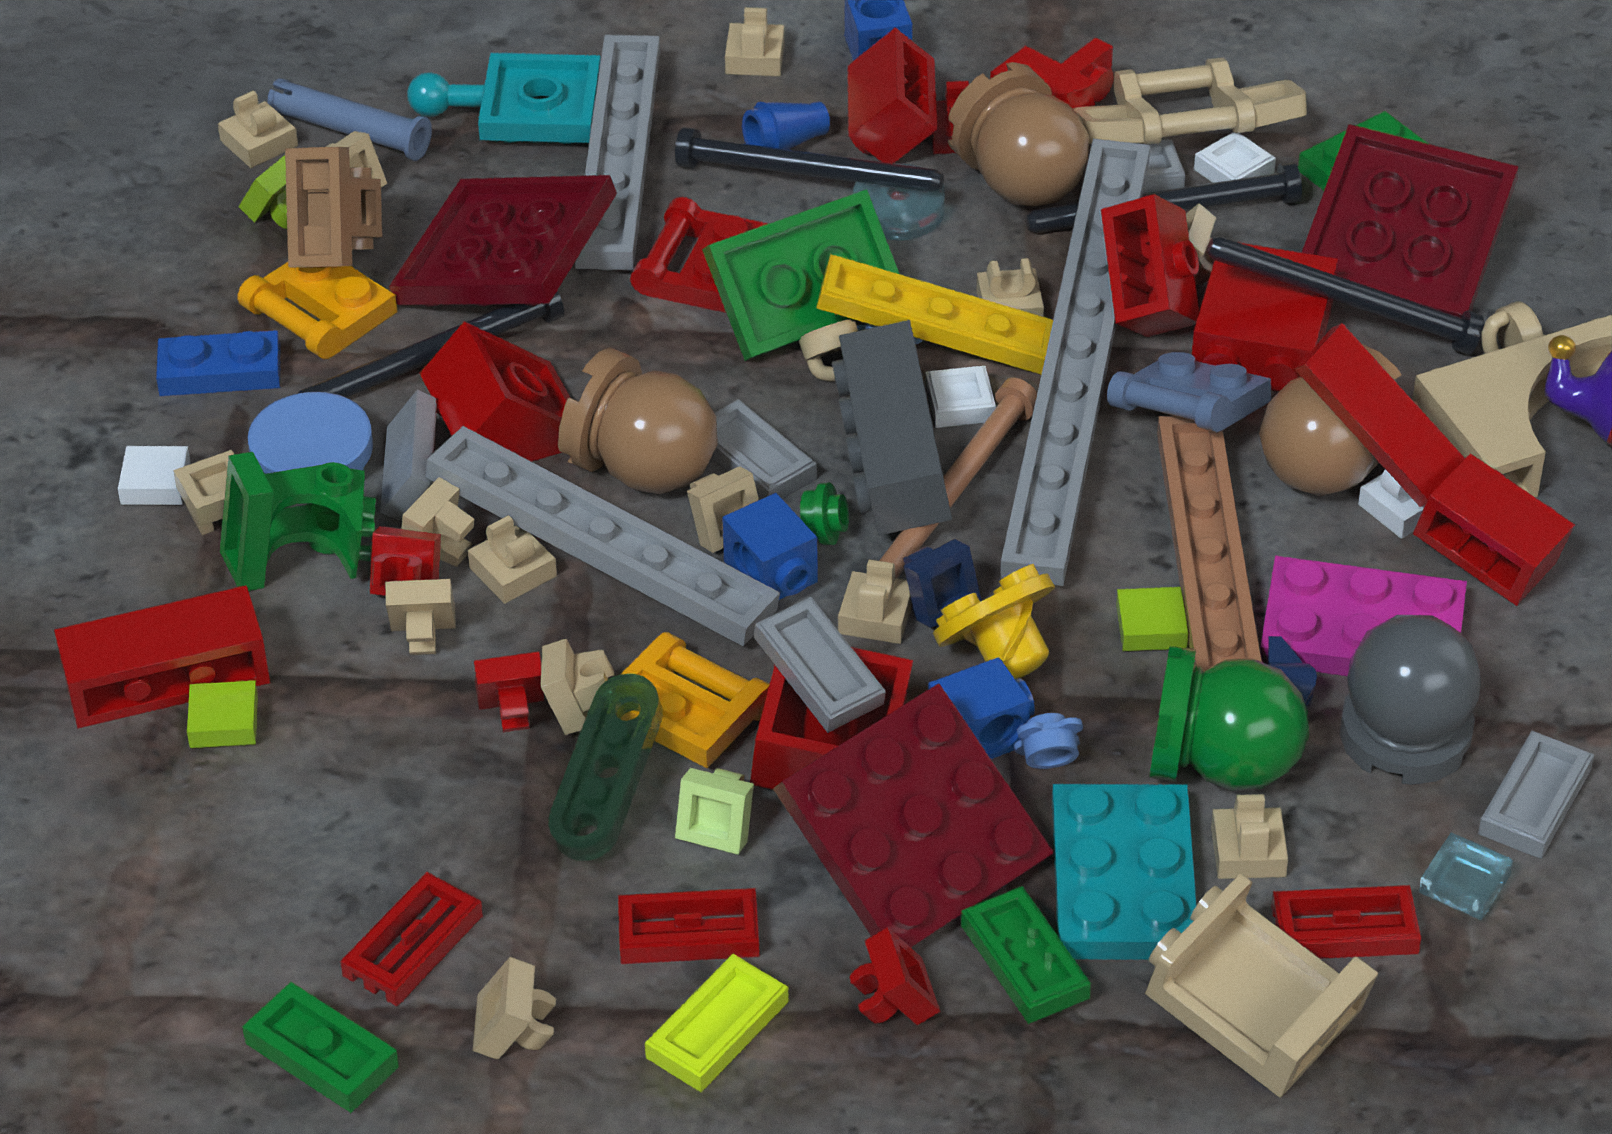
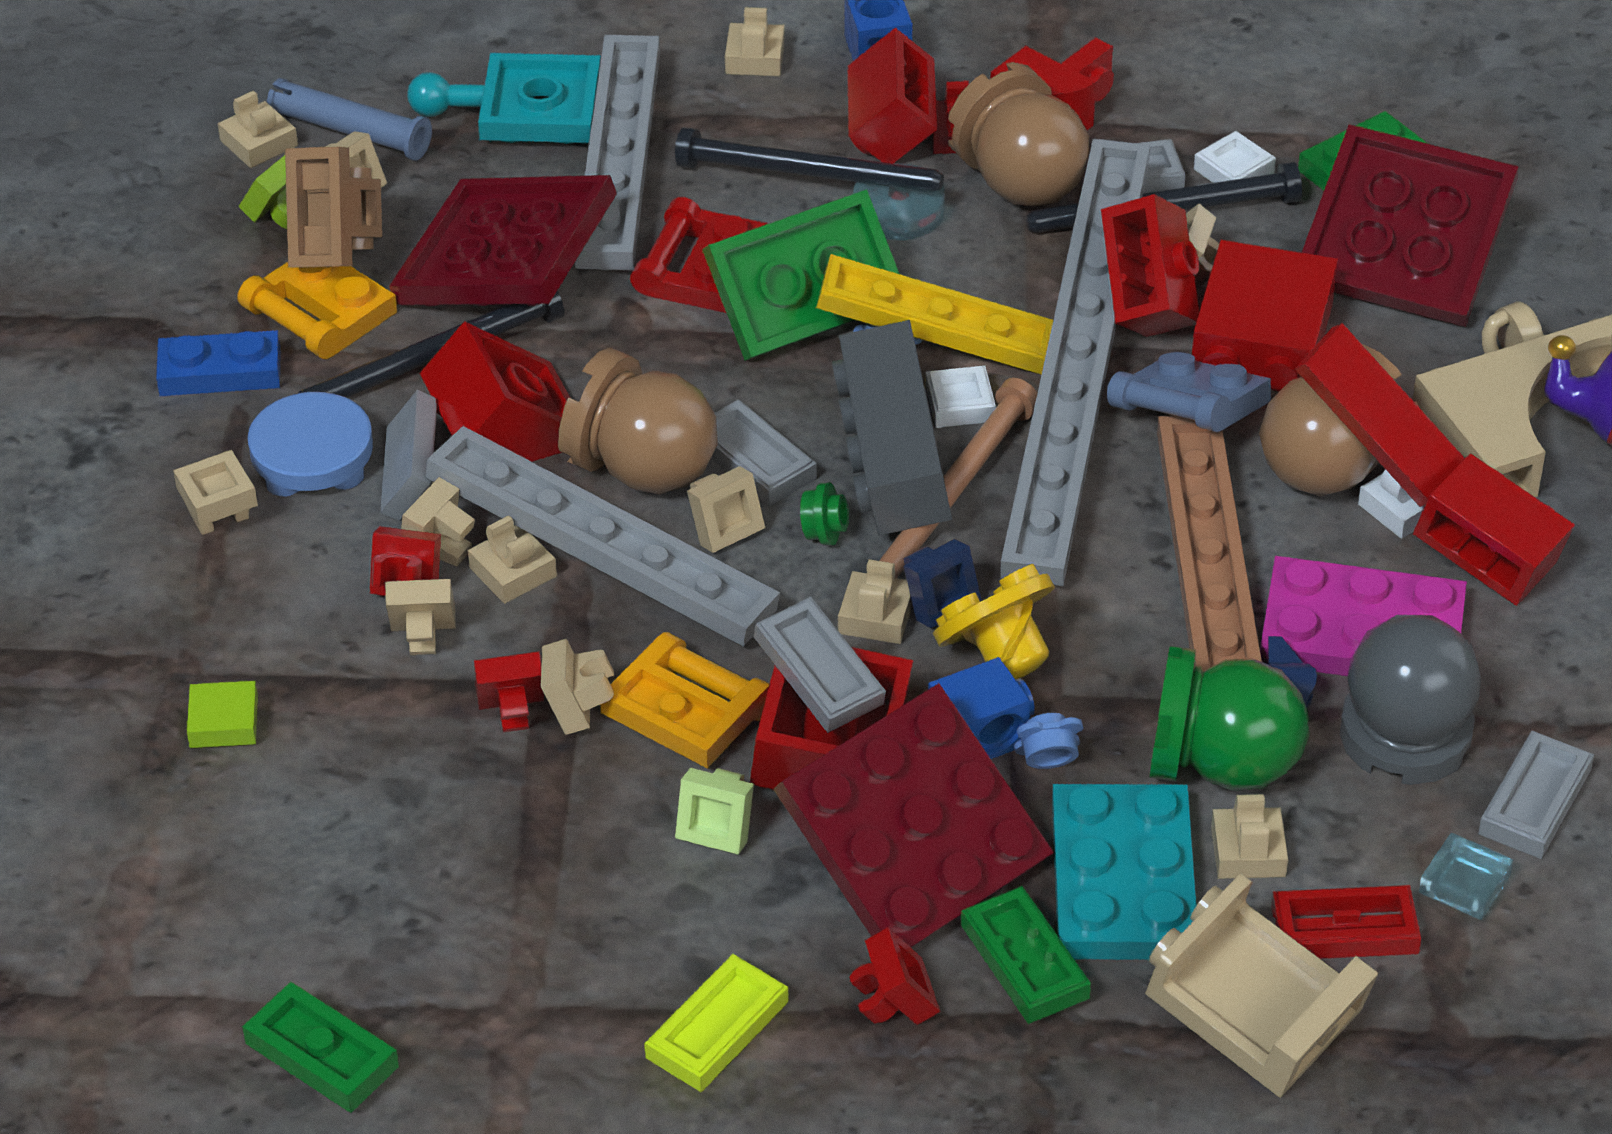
(149, 475): white tile -> none
(155, 653): red brick -> none
(260, 523): green tile -> none
(421, 943): red tile -> none
(508, 1011): tan tile -> none
(605, 744): clear green plate -> none
(688, 935): red tile -> none
(771, 545): blue brick -> none
(784, 124): blue cone -> none
(824, 343): tan tile -> none
(1011, 287): tan tile -> none
(1151, 618): lime tile -> none
(1233, 108): tan bar -> none
(1462, 330): black bar -> none

